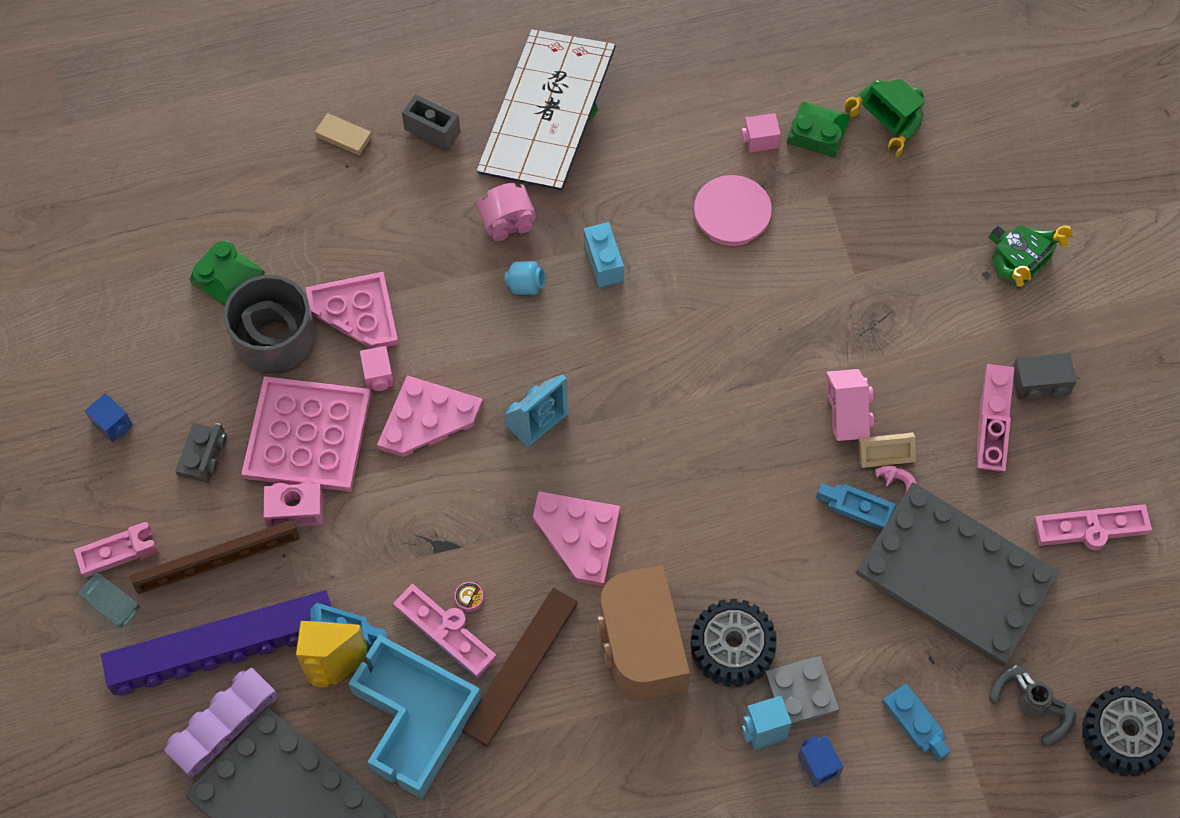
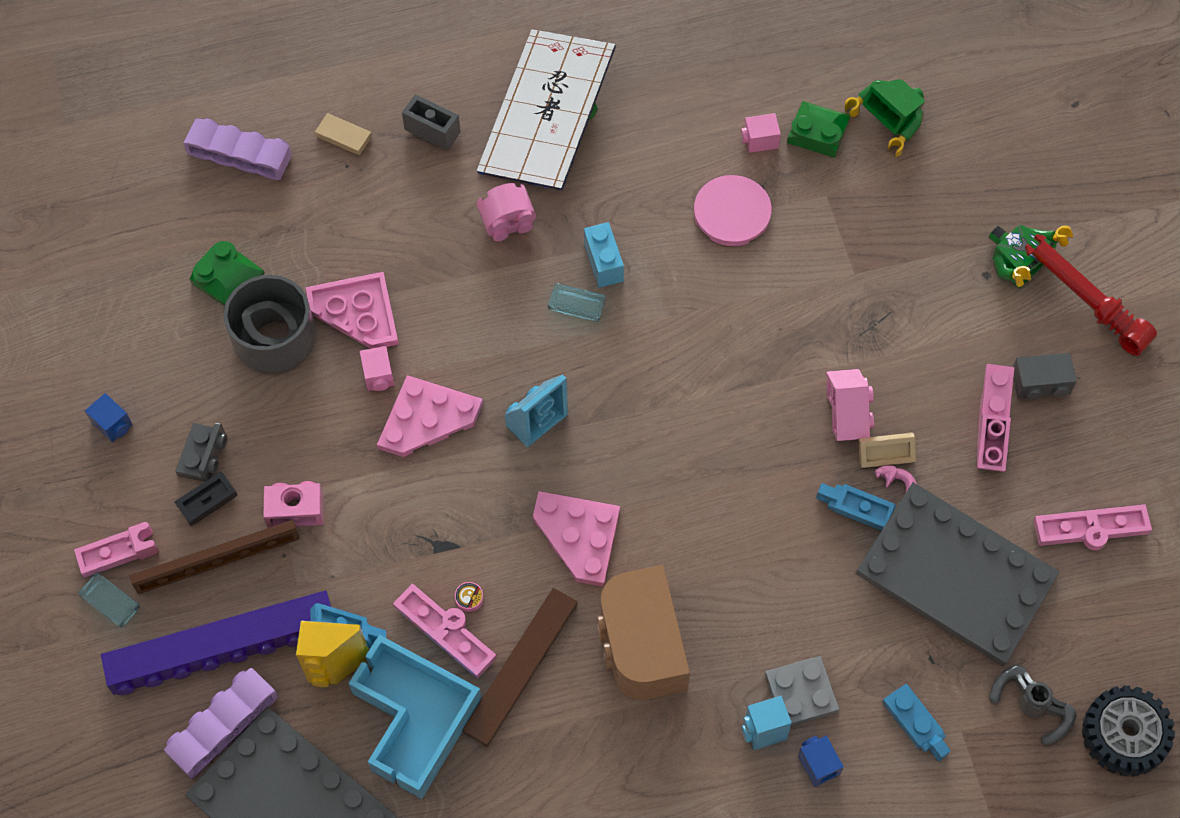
(206, 498): none -> black plate
(238, 149): none -> lavender brick
(306, 433): bright pink plate -> none
(525, 278): medium azure head -> none
(576, 302): none -> clear light blue tile
(729, 663): wheel -> none
(1134, 334): none -> red piece

